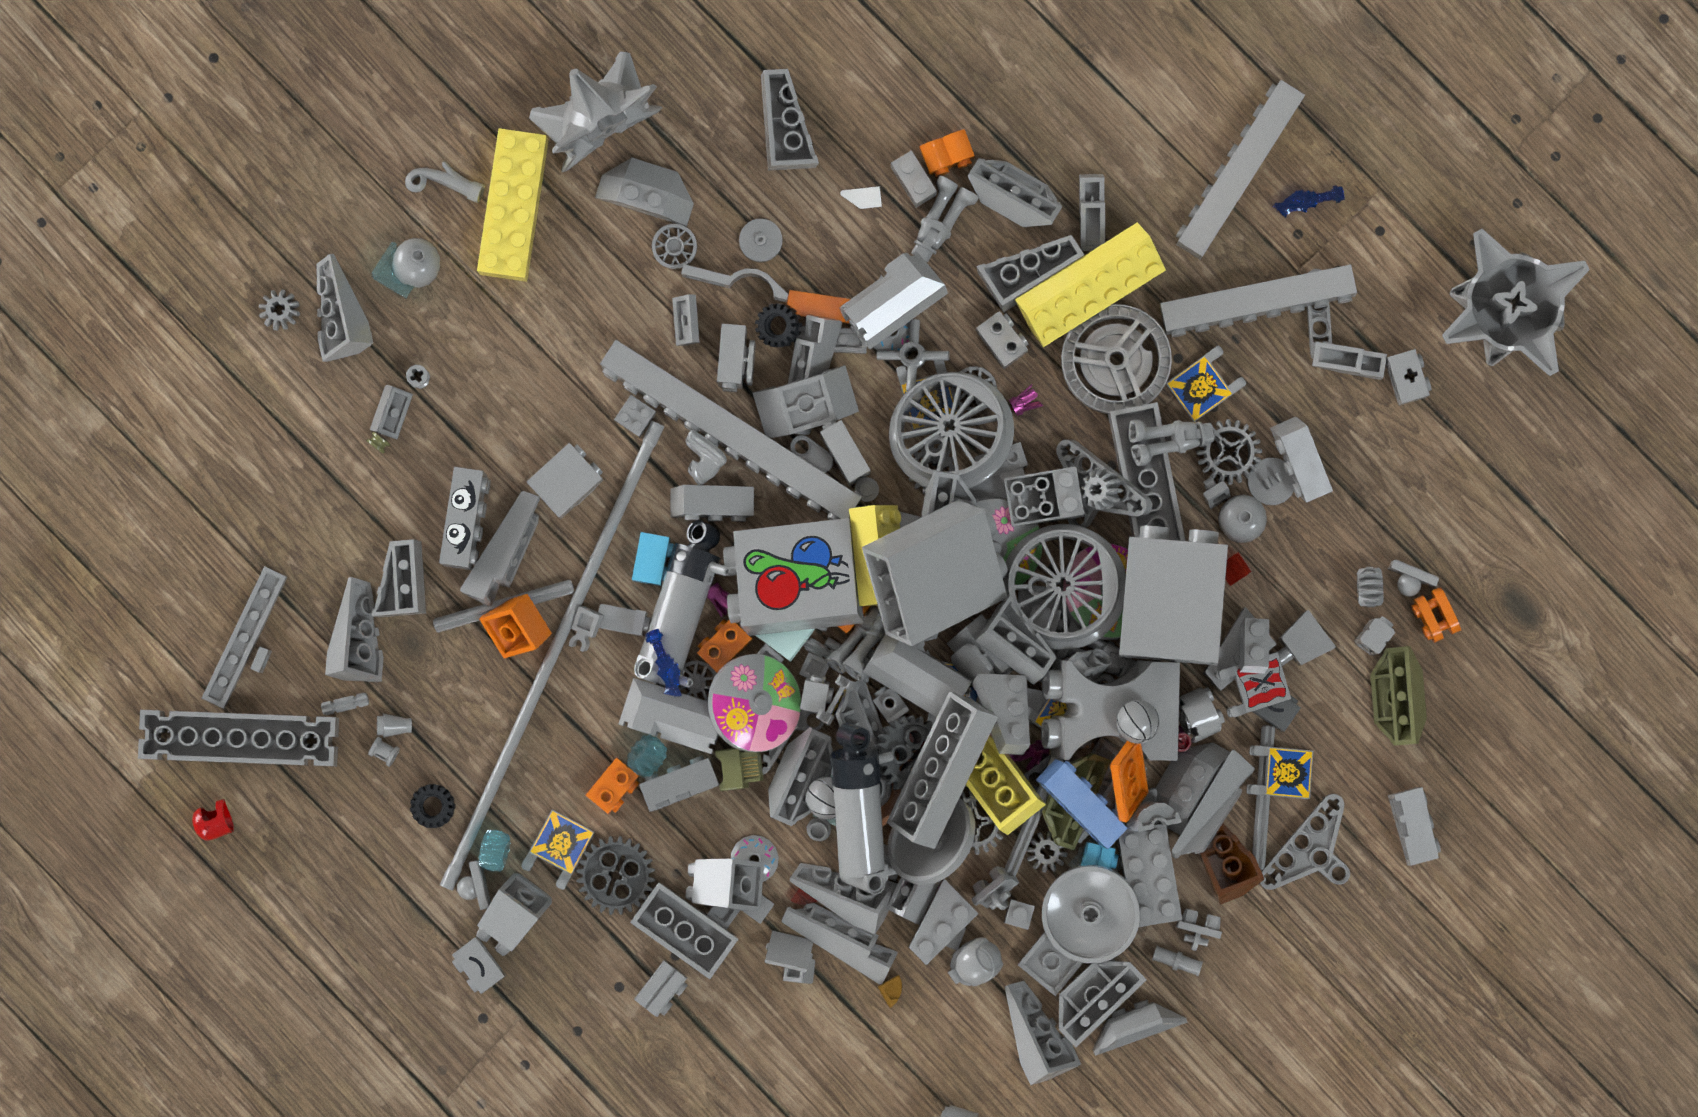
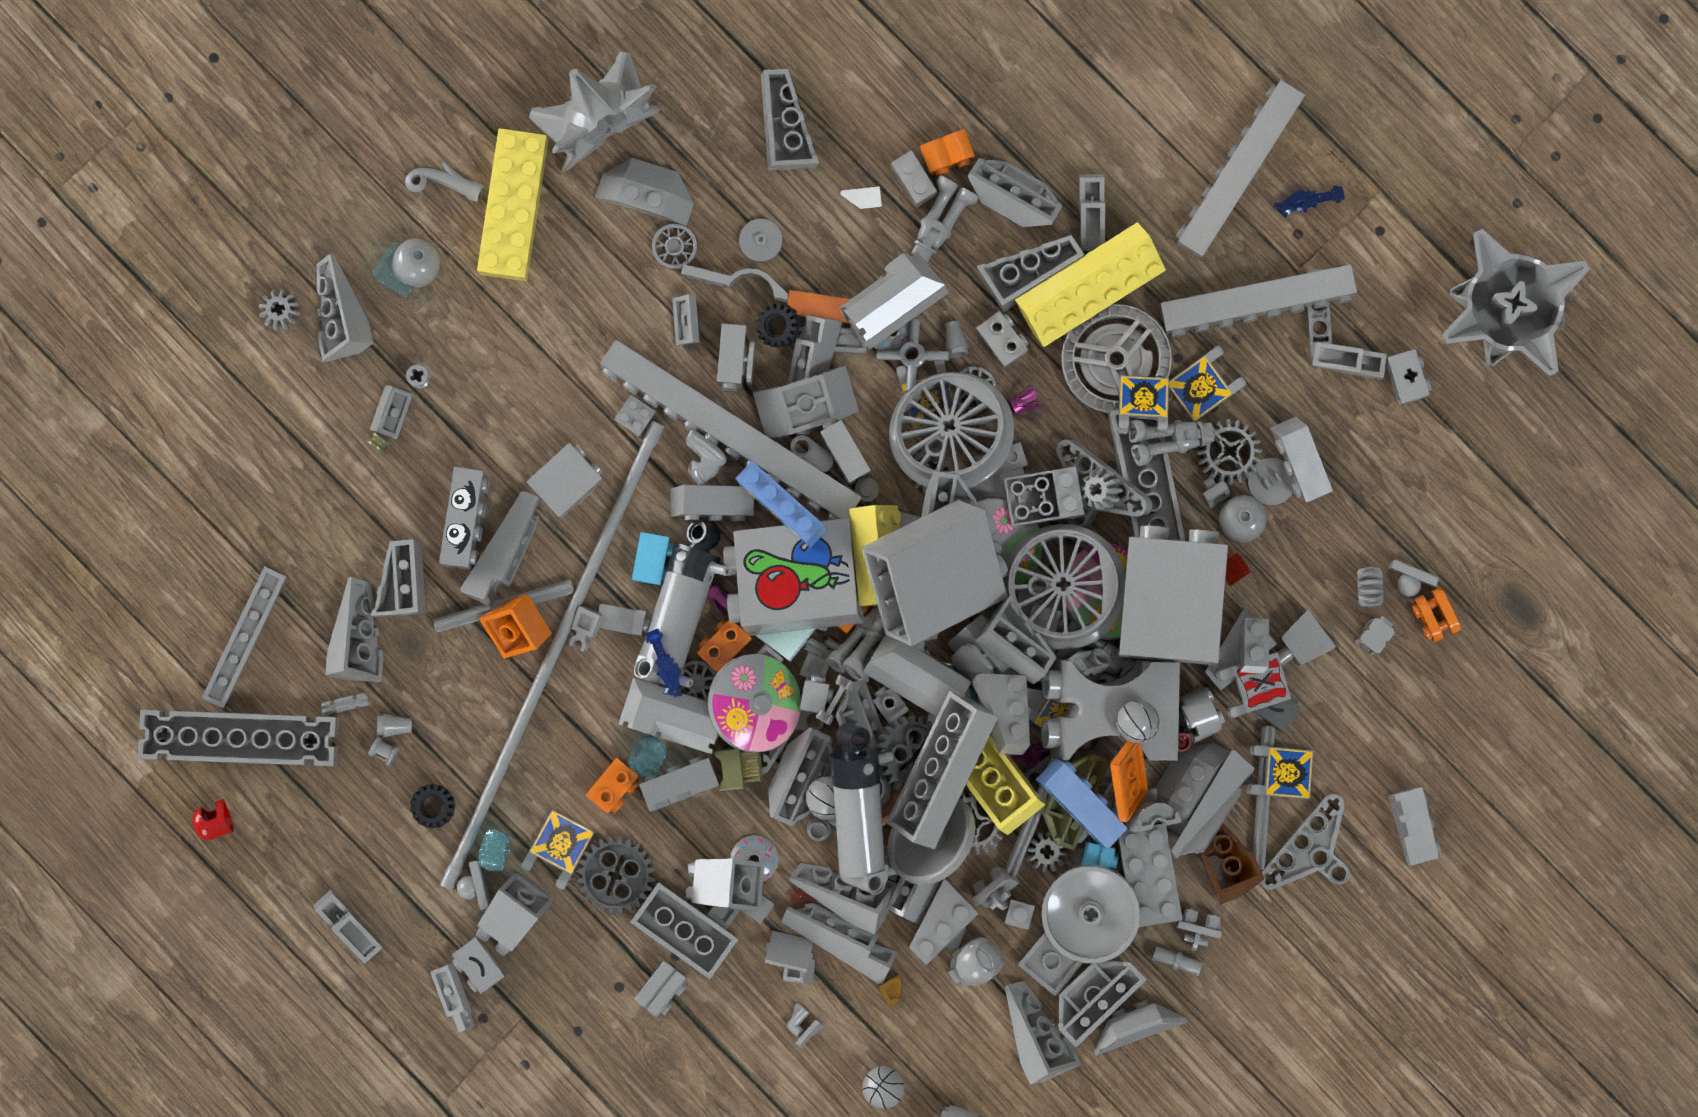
(261, 659): light grey tile -> none
(347, 926): none -> light grey slope
(453, 996): none -> light grey hinge
(781, 504): none -> medium blue brick
(798, 1017): none -> light grey piece
(883, 1087): none -> light grey piece
(955, 340): none -> light grey cone
(1143, 400): none -> flag
(1399, 696): olive wedge -> none

